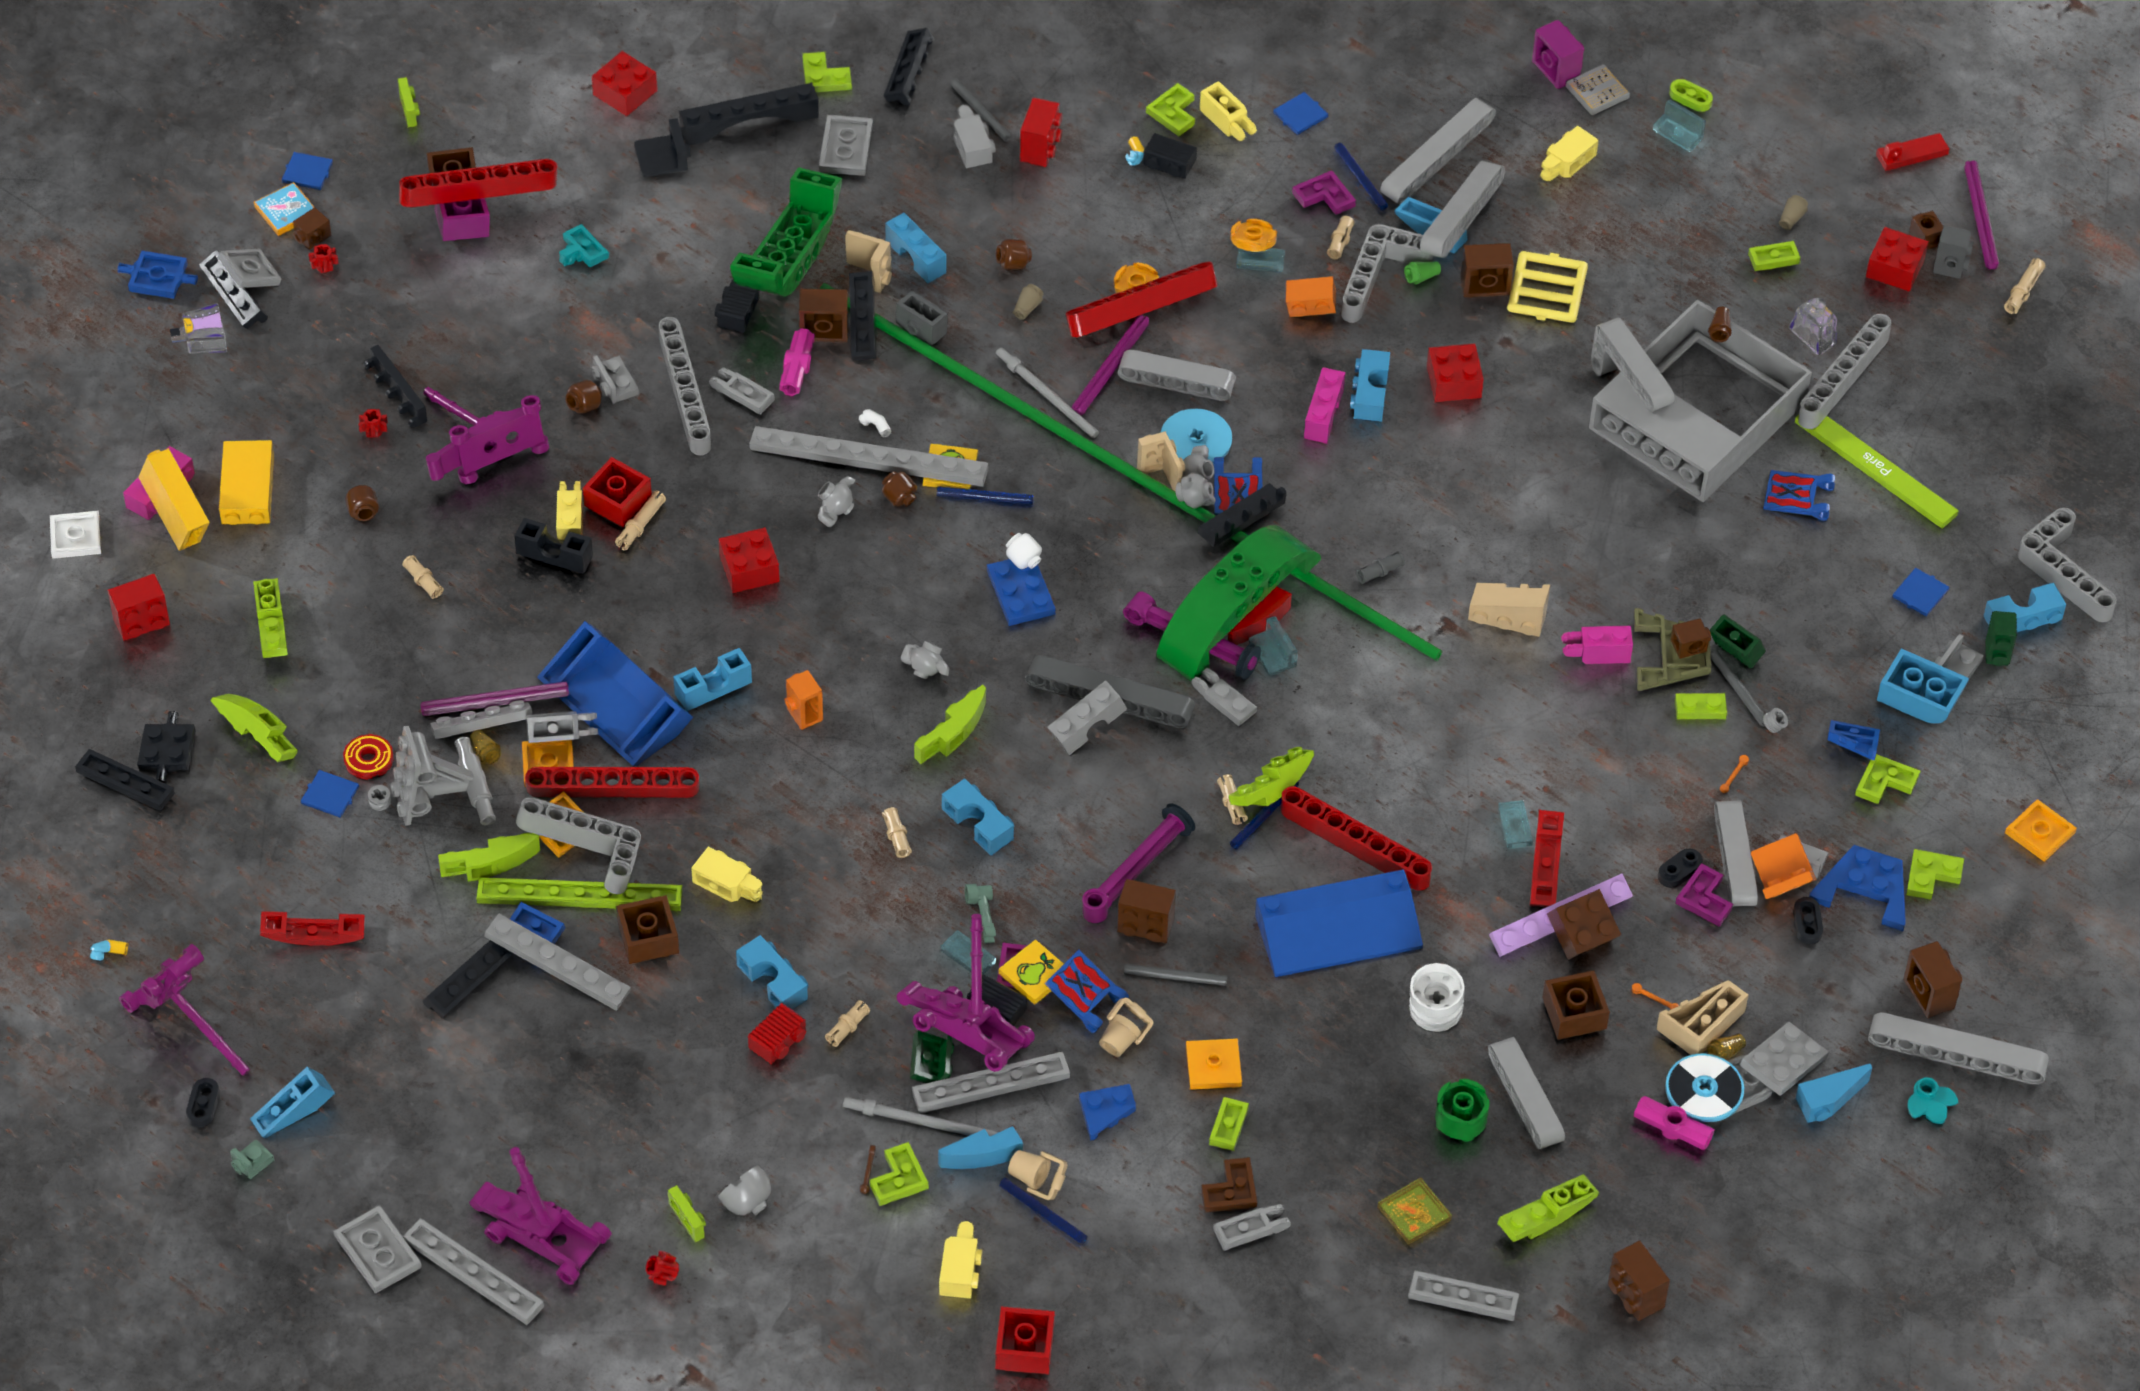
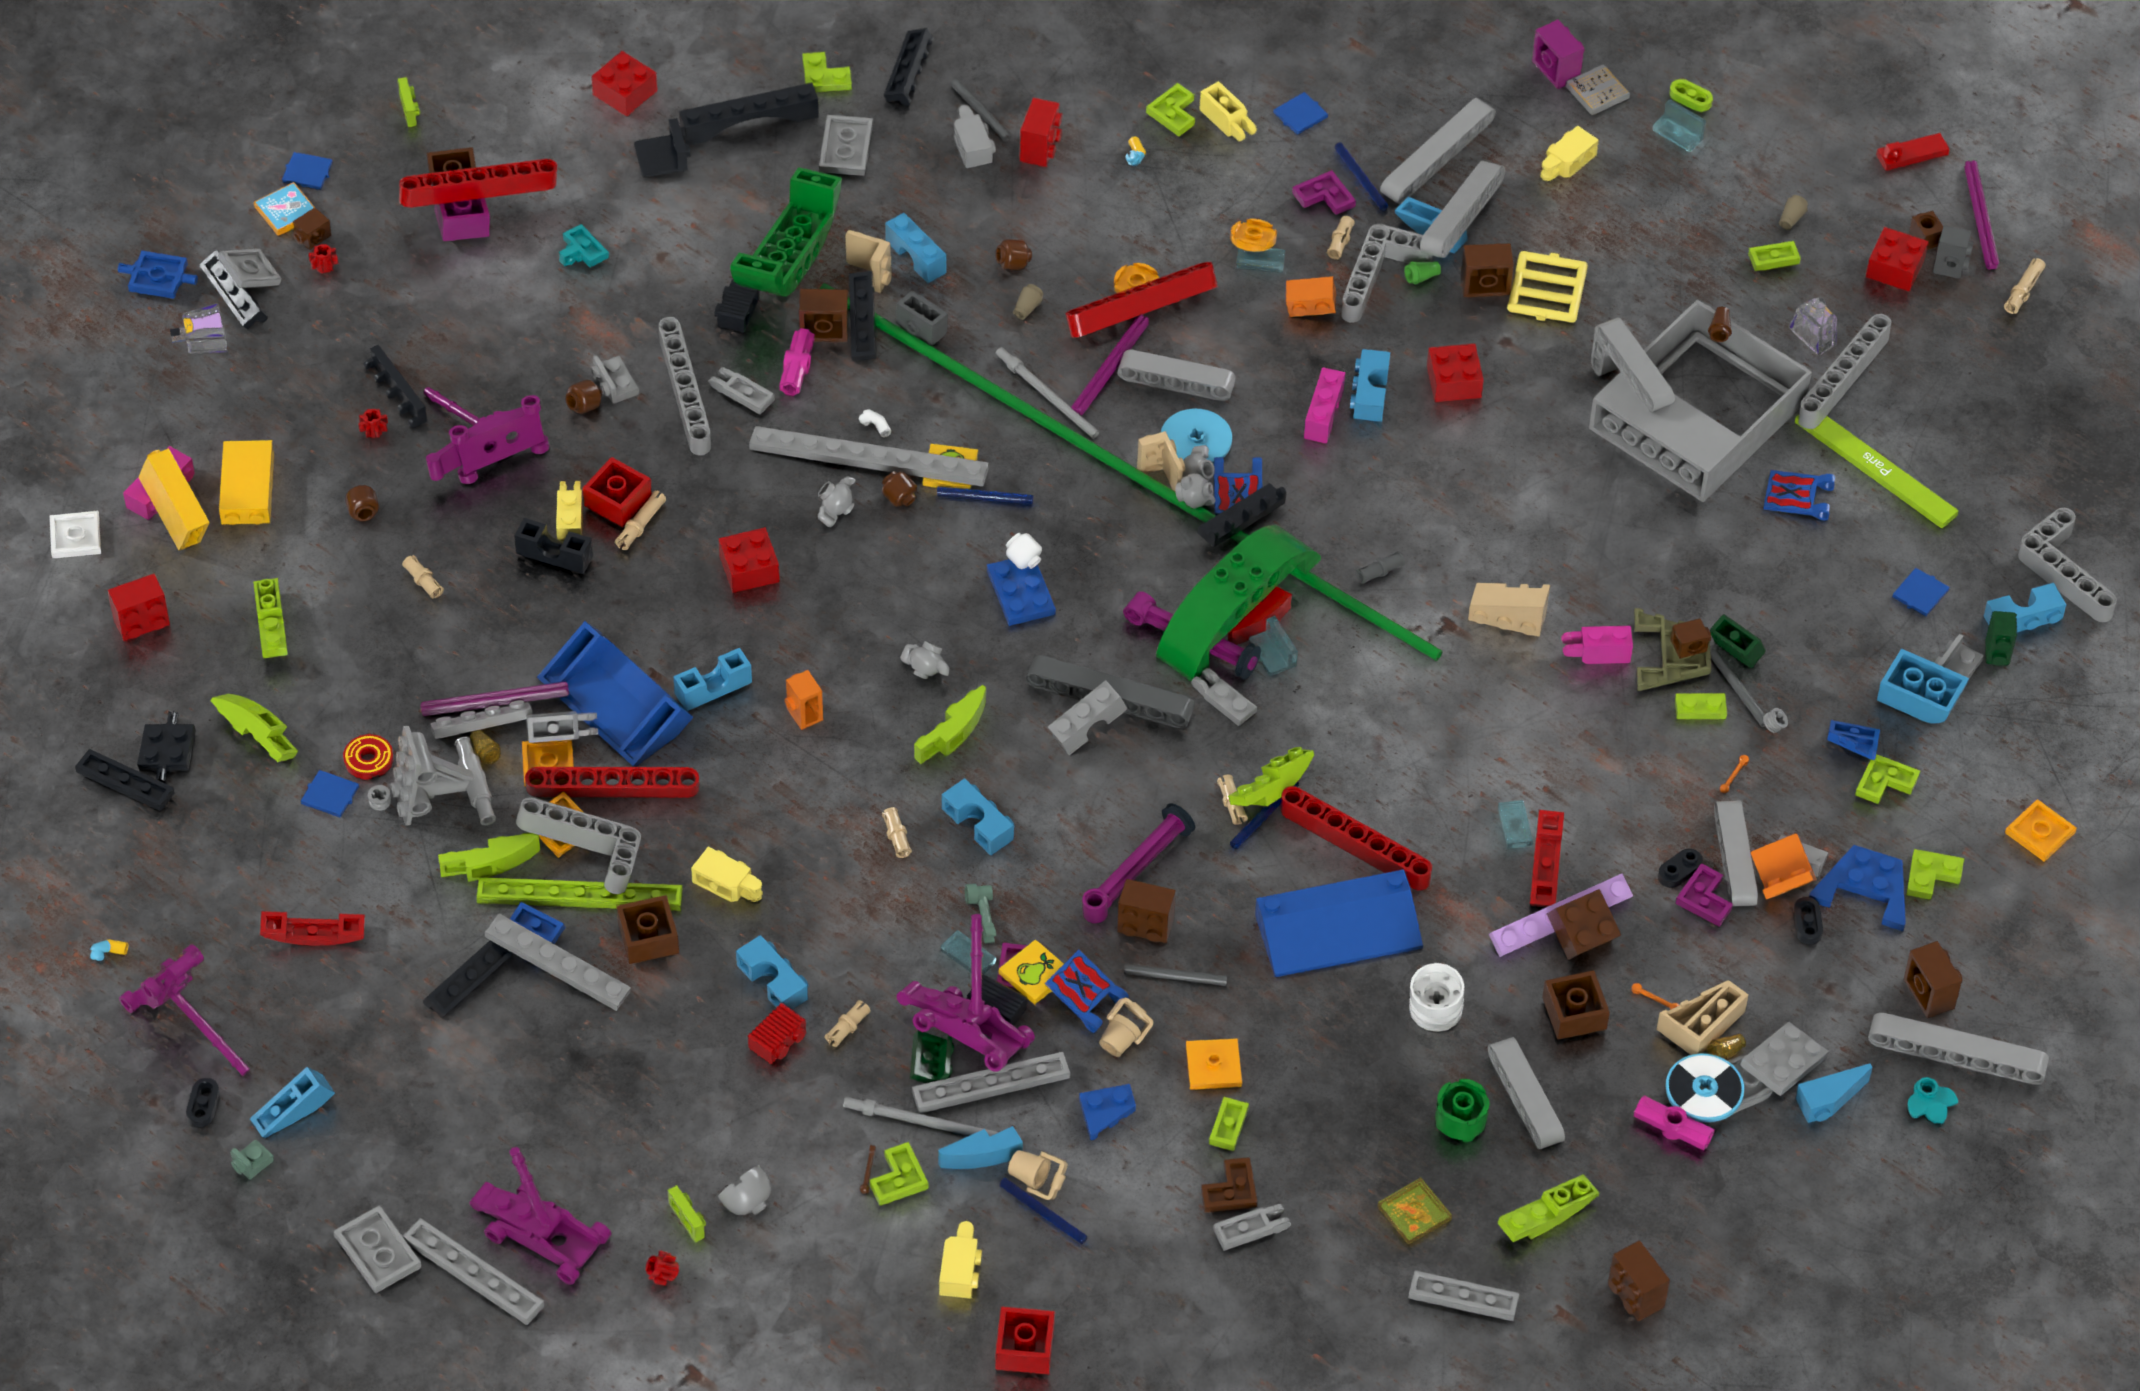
(1169, 156): black brick -> none

